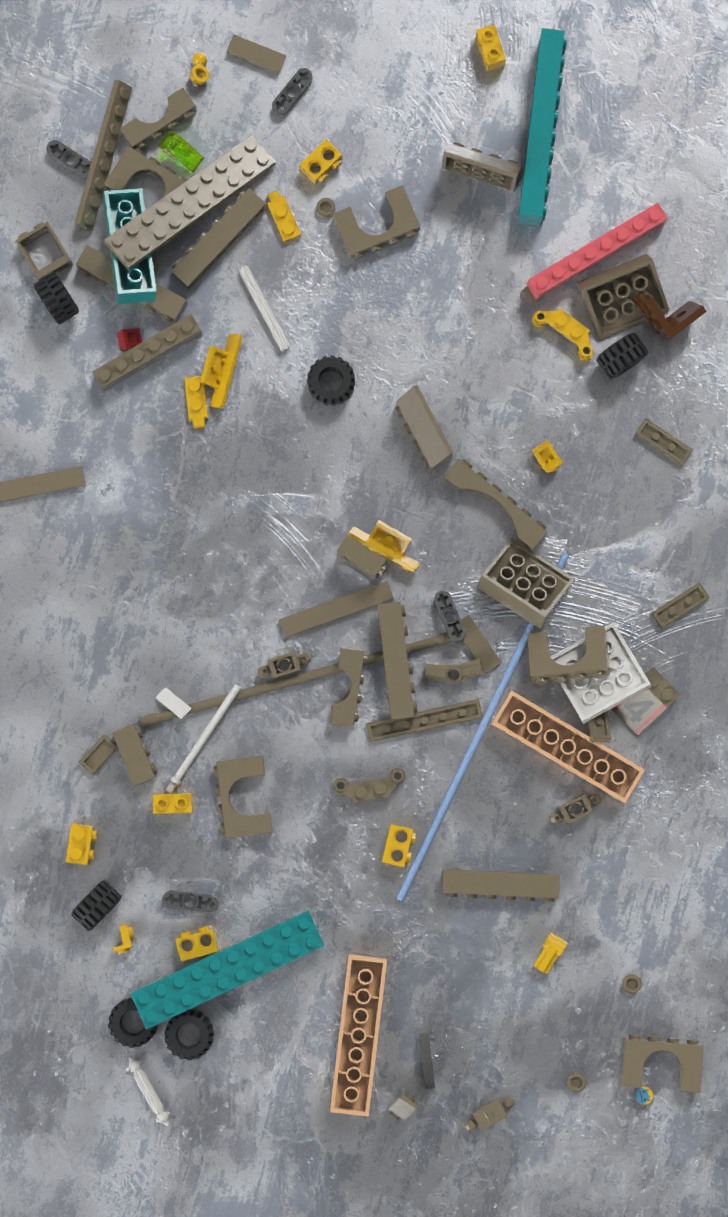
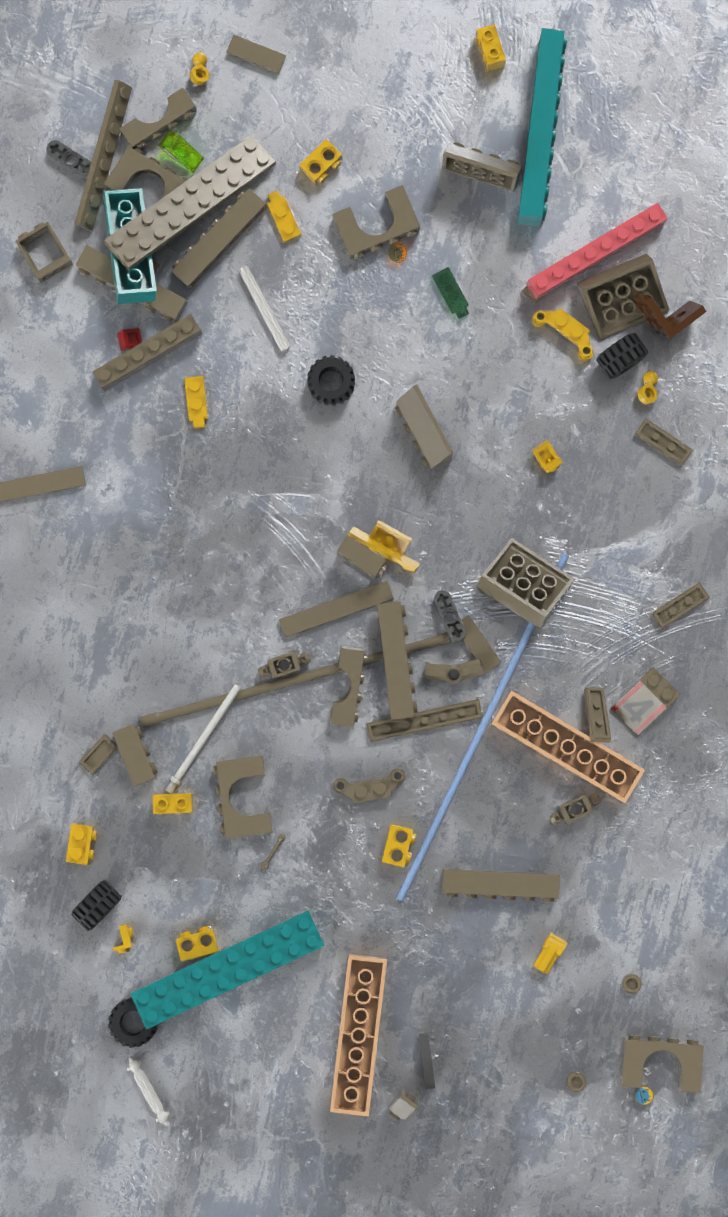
(56, 298): black tyre -> none
(173, 703): white sticker -> none
(177, 1047): black tyre -> none
(204, 908): dark grey beam -> none
(219, 369): yellow bracket -> none
(264, 865): none -> dark tan hinge
(279, 99): dark grey beam -> none
(325, 207): dark tan tile -> none
(397, 253): none -> clear orange tile
(451, 292): none -> clear green hinge
(465, 479): dark tan arch -> none
(489, 1114): dark tan piece -> none
(593, 663): dark tan arch -> none
(596, 696): white plate -> none
(648, 393): none -> yellow plate

